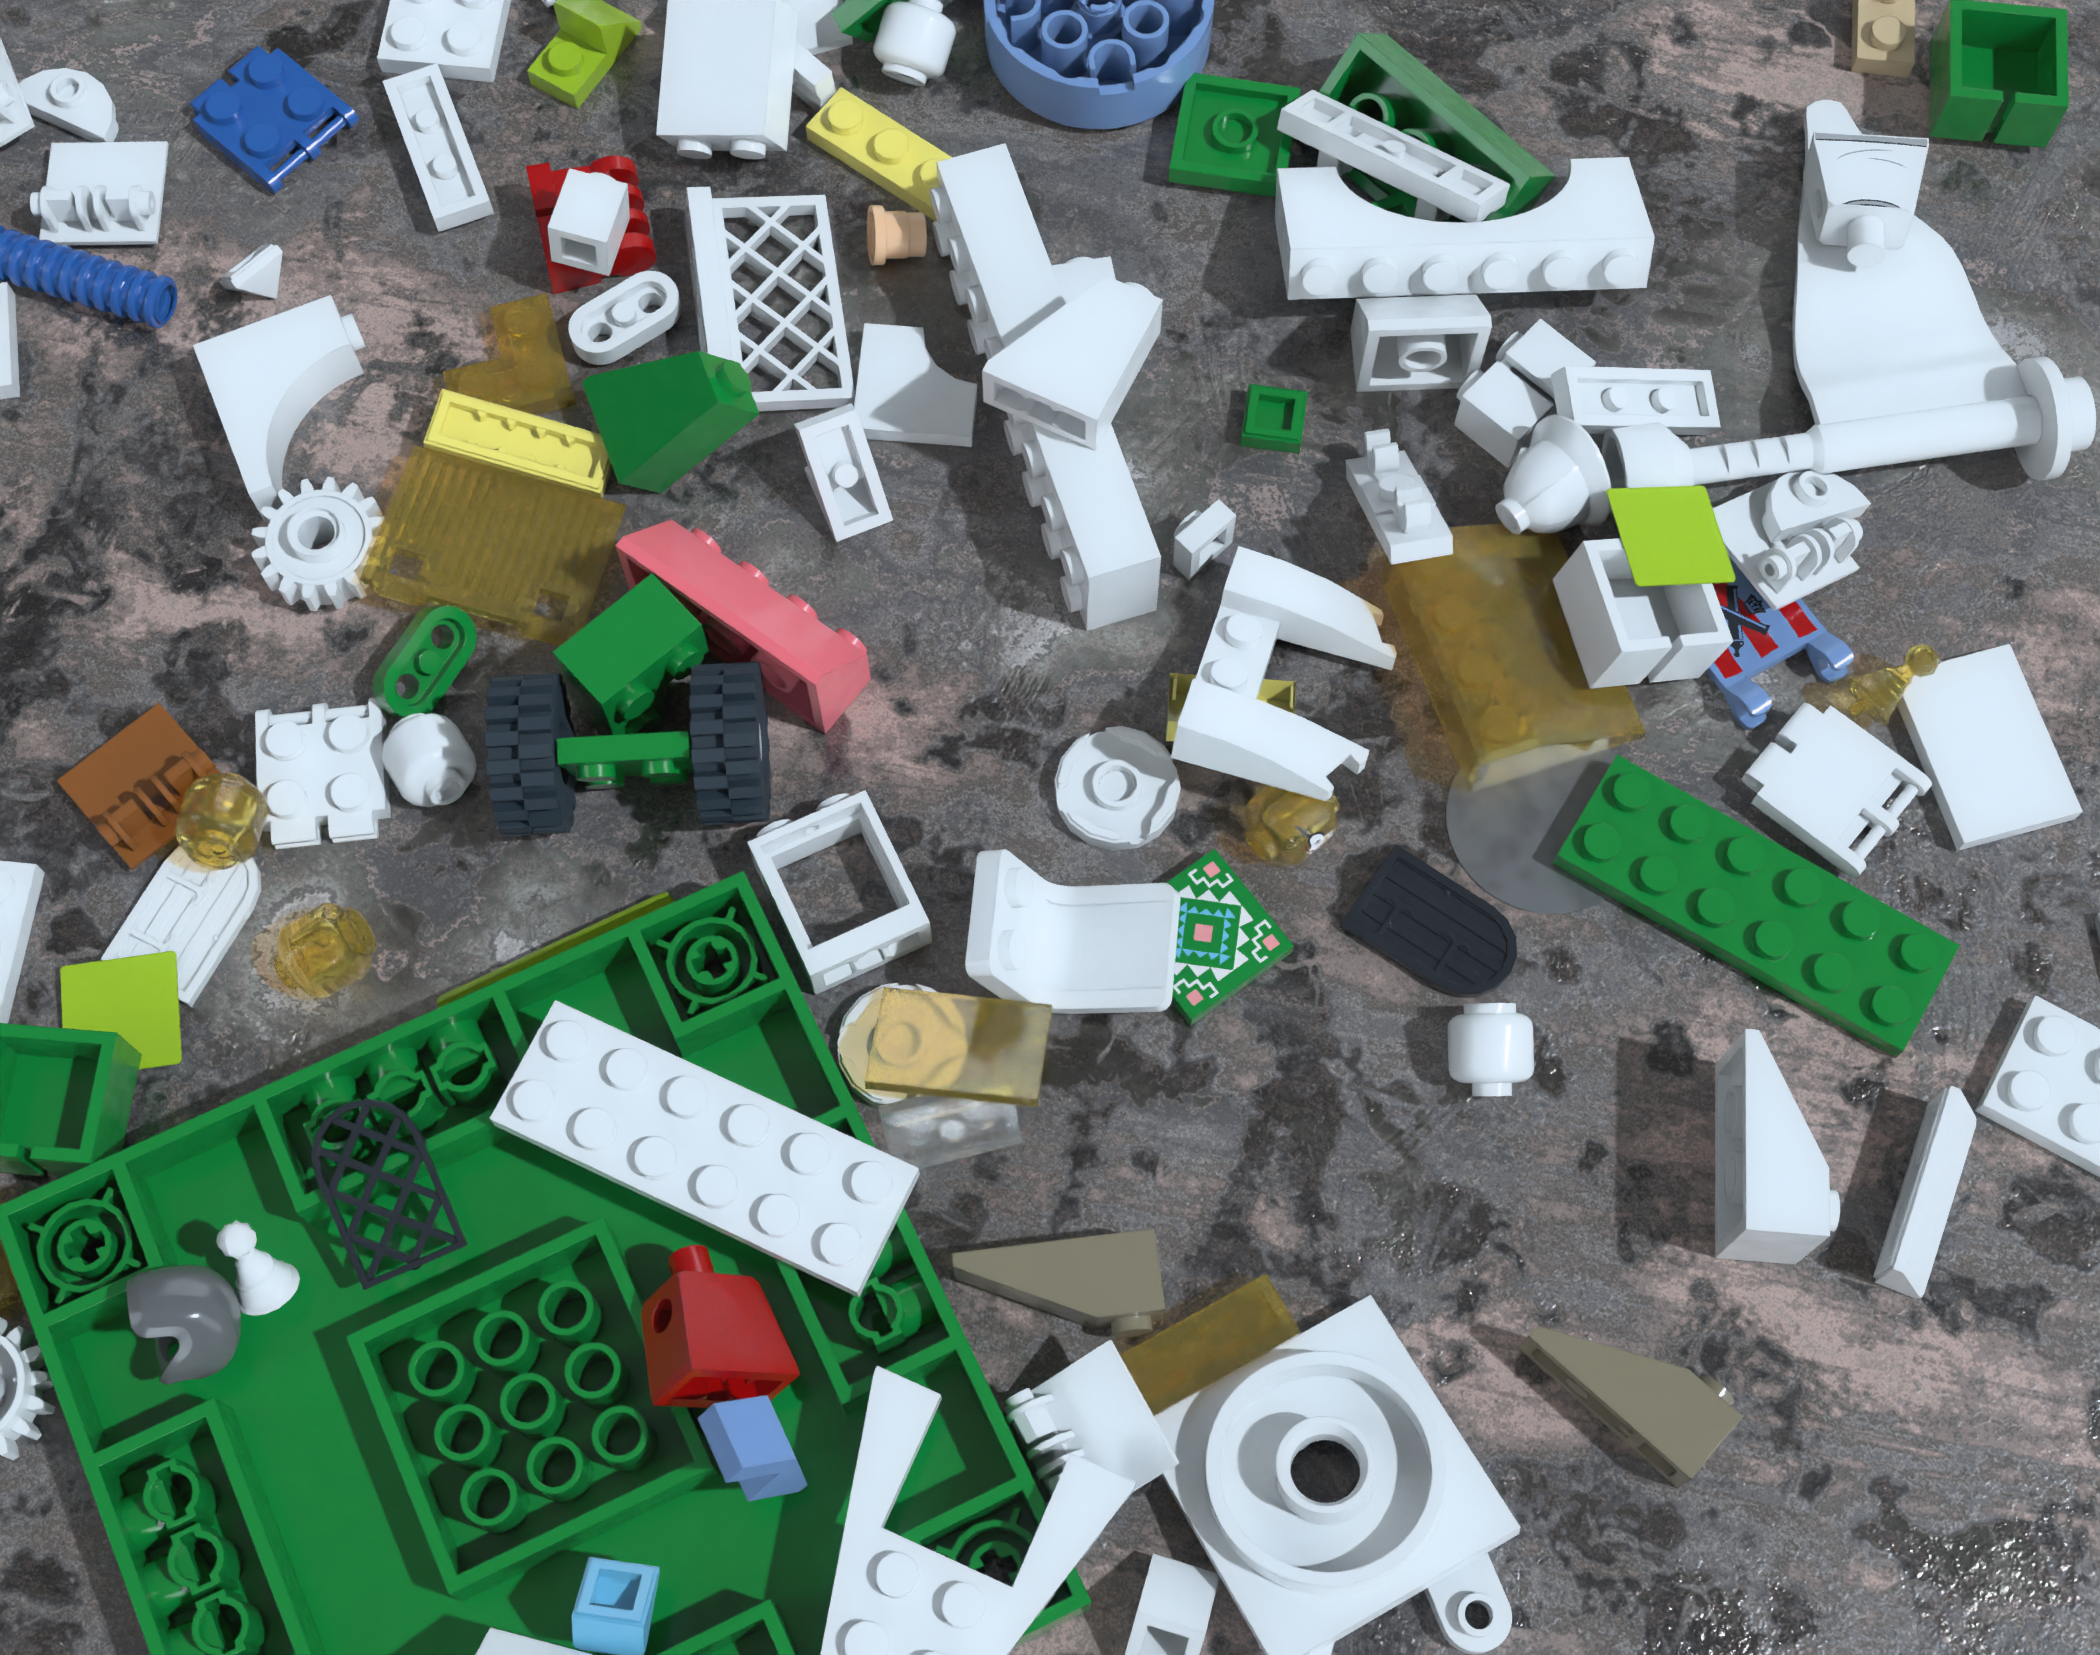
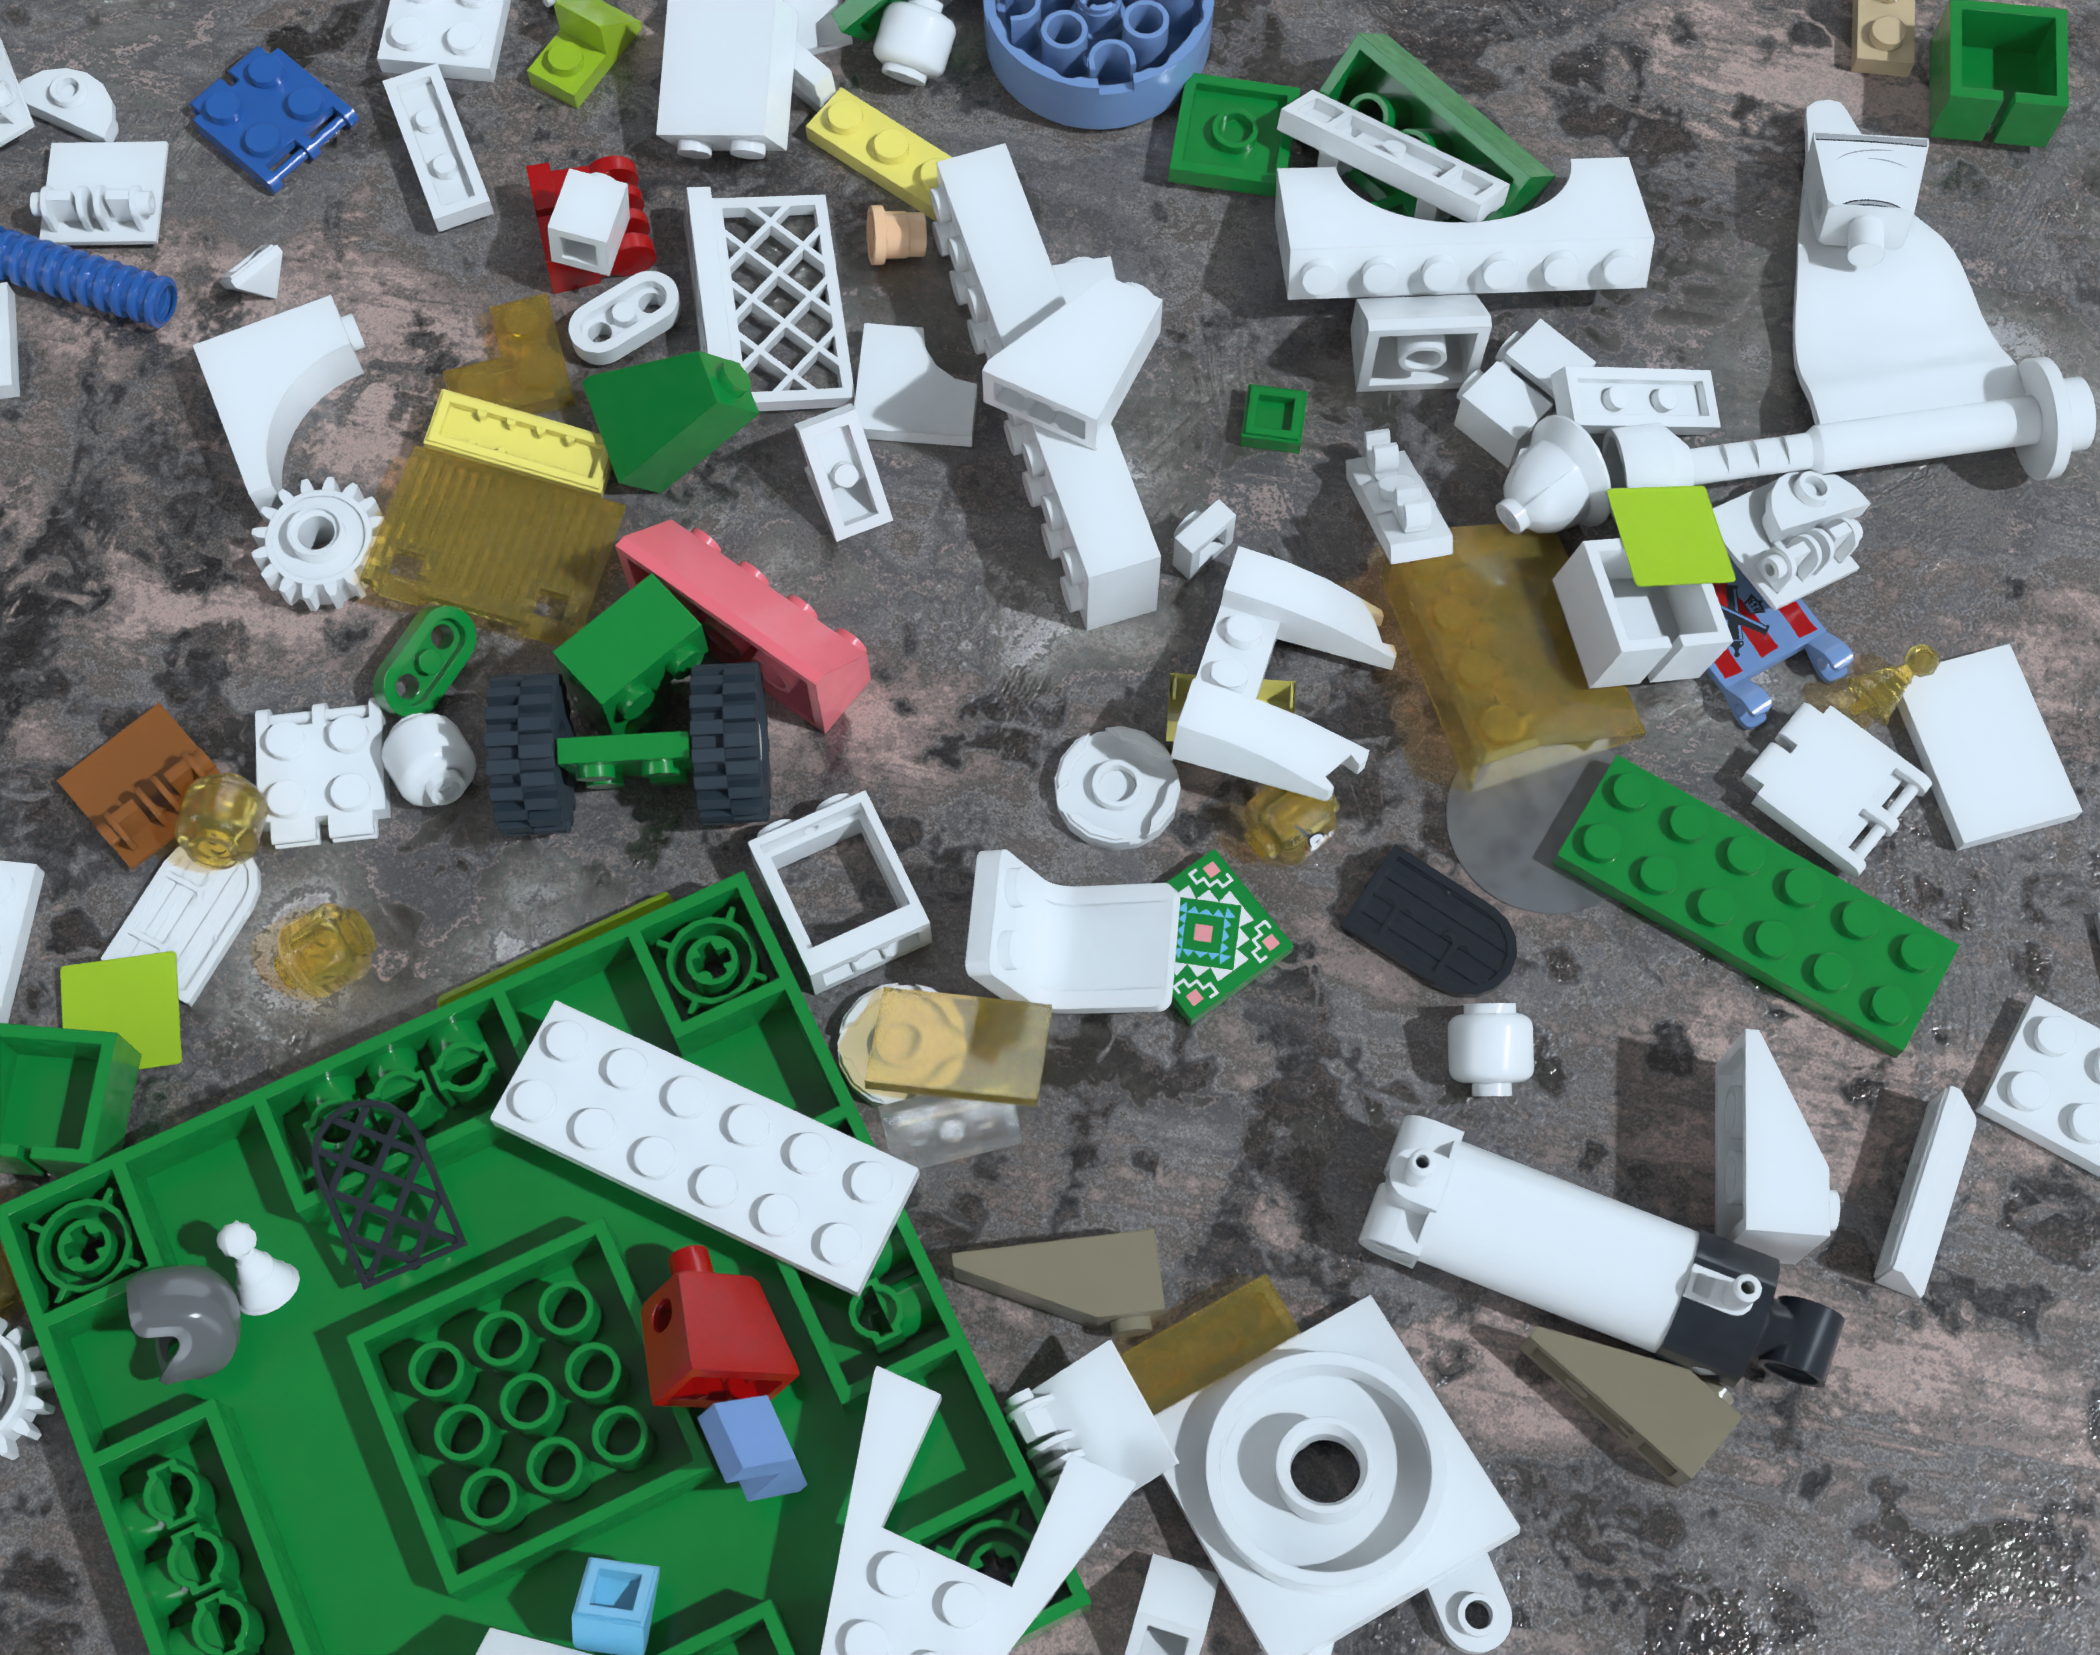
(1593, 1260): none -> white piece

